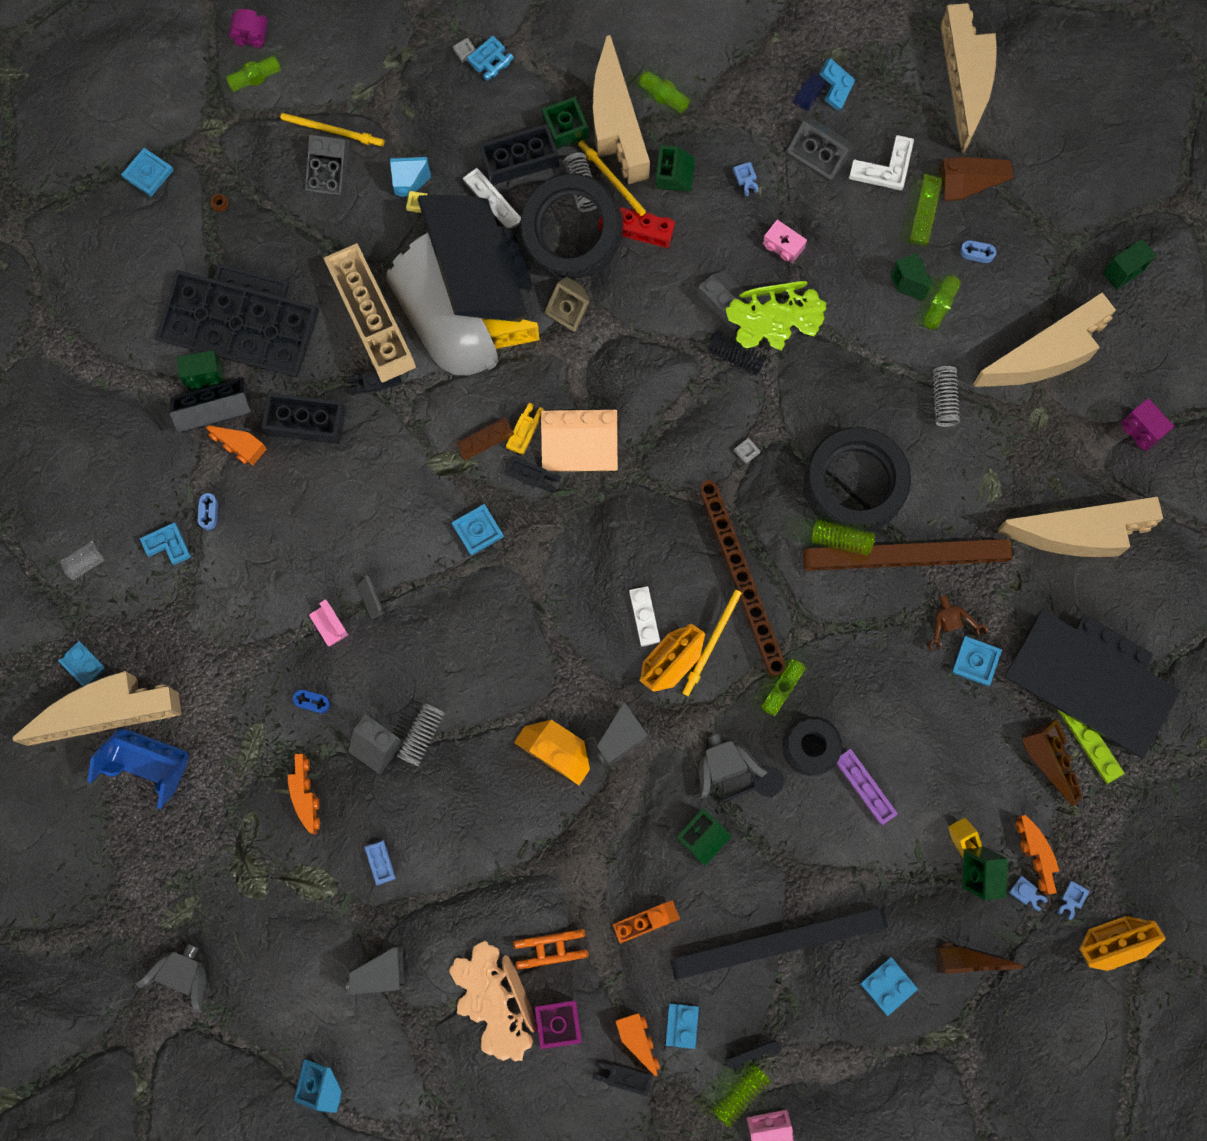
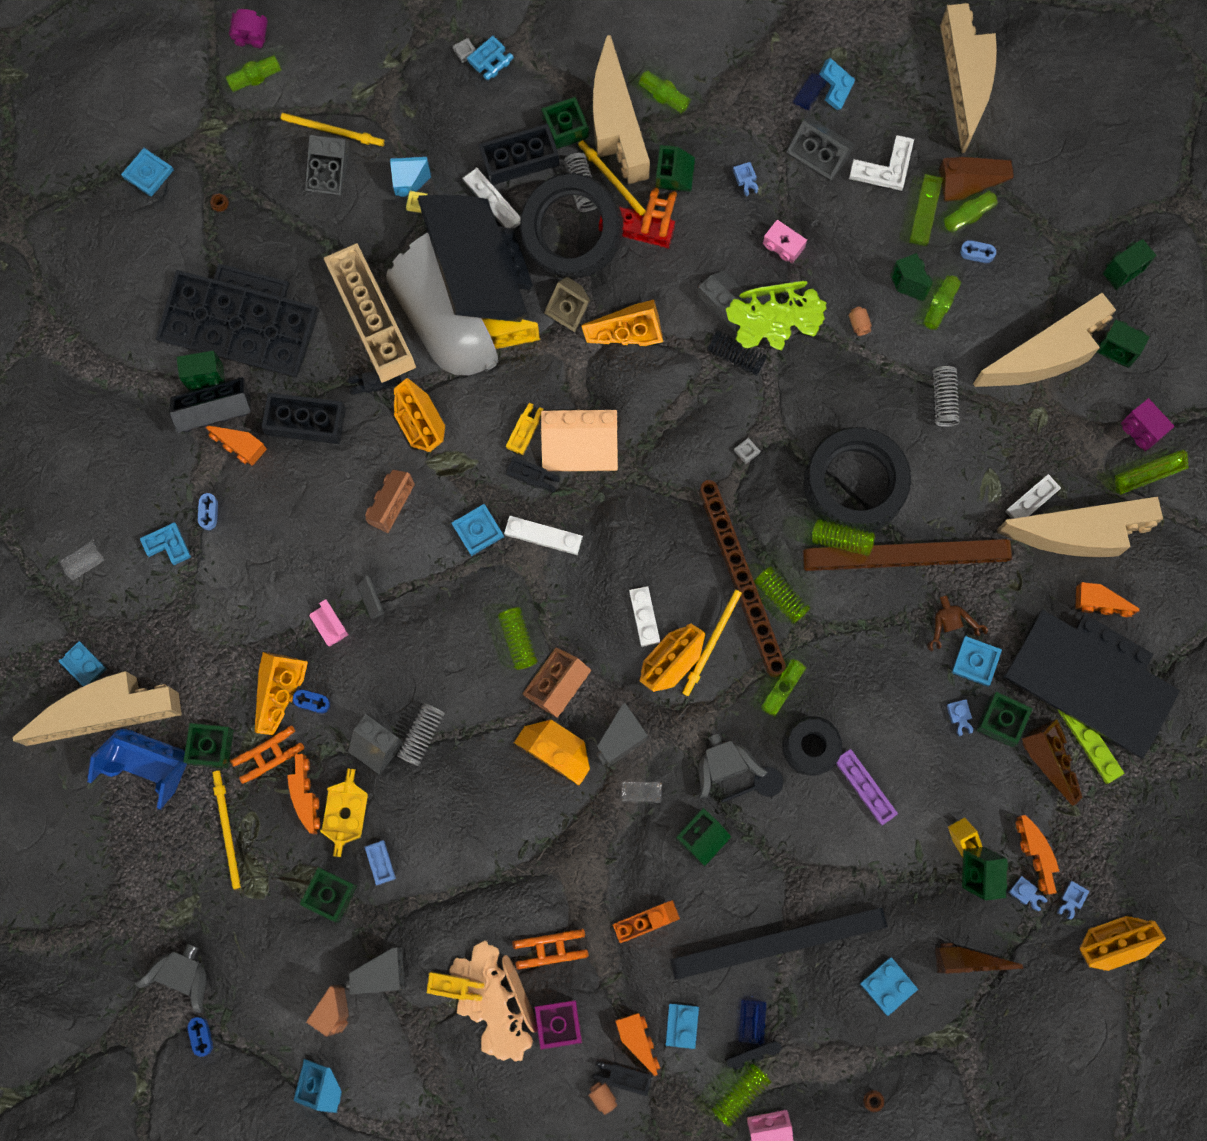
(195, 1038): none -> blue beam
(208, 746): none -> dark green brick
(219, 791): none -> yellow bar
(255, 753): none -> orange piece
(276, 685): none -> light orange wedge
(328, 895): none -> dark green brick
(331, 1012): none -> nougat slope
(339, 797): none -> yellow plate
(390, 500): none -> nougat slope
(417, 416): none -> light orange wedge
(453, 986): none -> yellow hinge
(485, 438): reddish brown plate -> none
(527, 659): none -> clear neon green piece
(543, 535): none -> white plate
(557, 682): none -> nougat slope
(602, 1098): none -> nougat brick
(627, 326): none -> light orange wedge
(641, 792): none -> clear slope
(665, 216): none -> orange piece
(752, 1022): none -> clear blue slope
(765, 575): none -> clear neon green piece
(860, 321): none -> nougat brick
(880, 1101): none -> reddish brown plate
(960, 713): none -> medium blue plate
(970, 211): none -> clear neon green piece
(1004, 719): none -> dark green brick
(1033, 498): none -> white plate
(1097, 597): none -> orange slope
(1122, 343): none -> dark green brick
(1151, 471): none -> clear neon green plate

